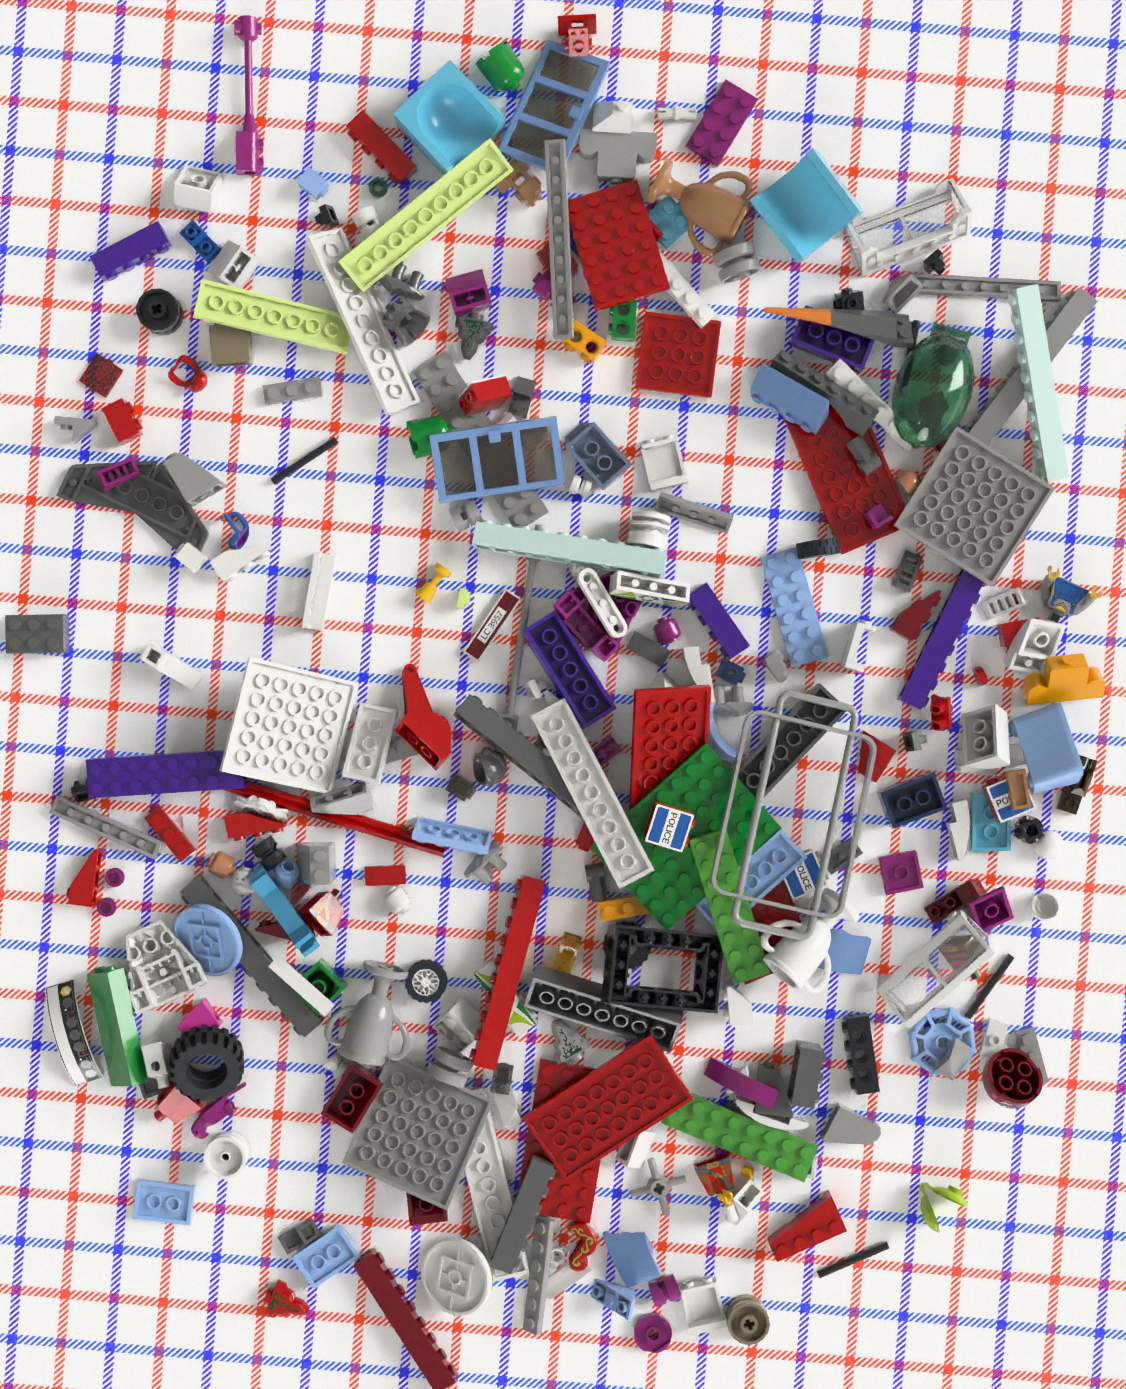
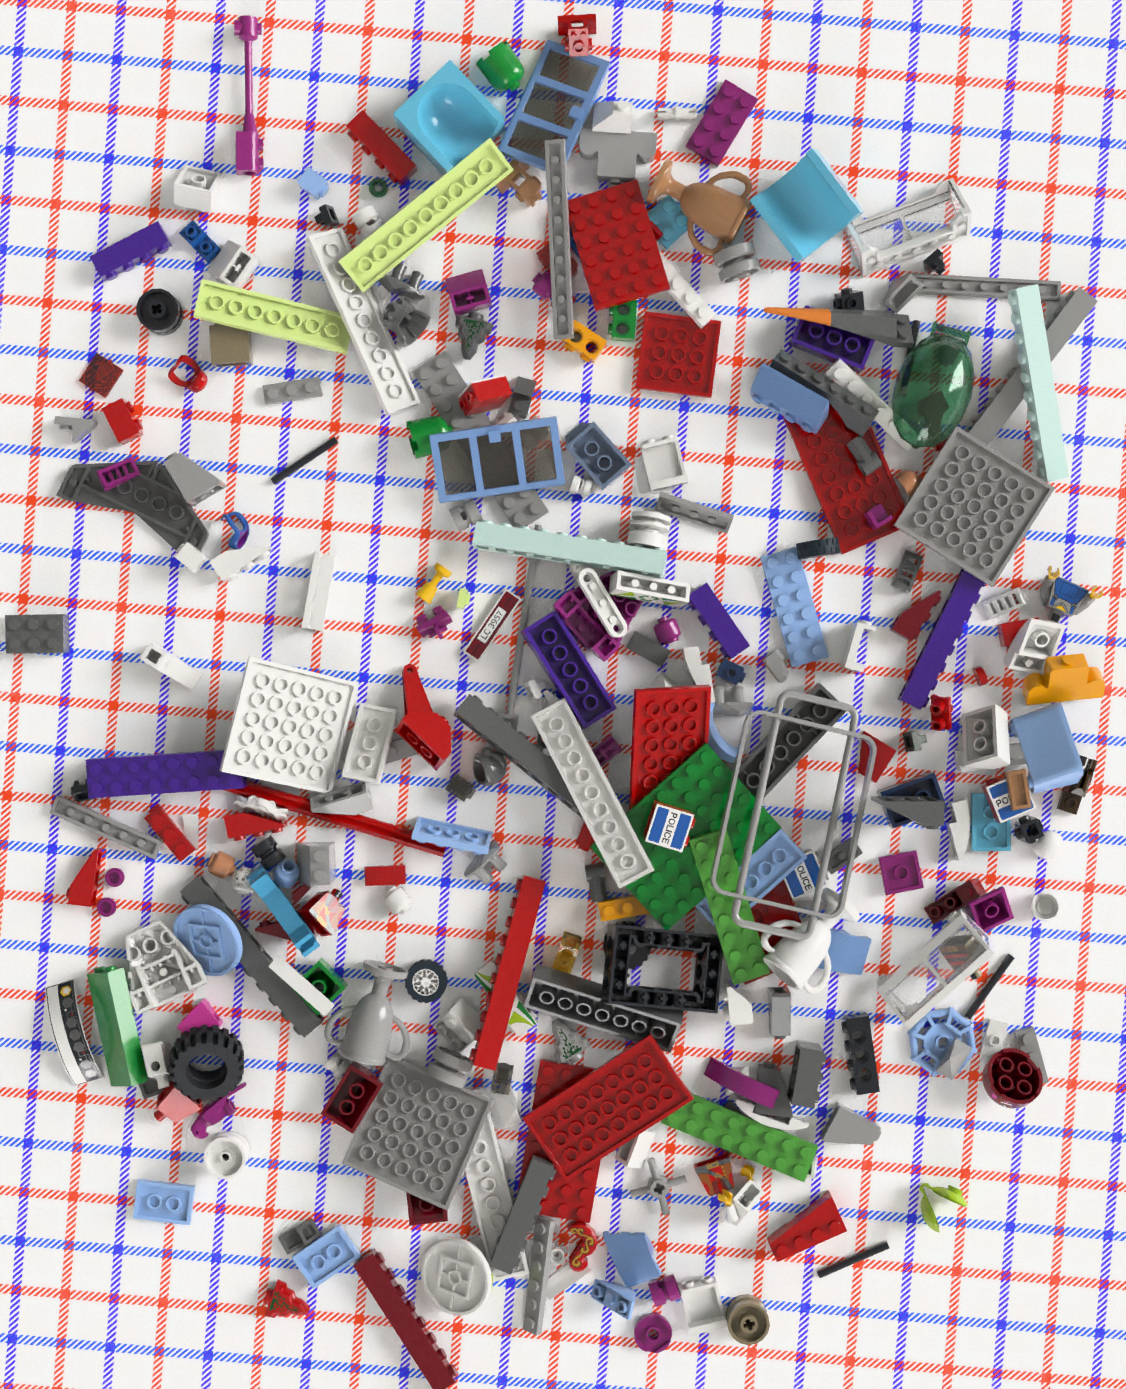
(435, 625): none -> magenta hips
(779, 1012): none -> slope
(921, 809): none -> dark grey slope

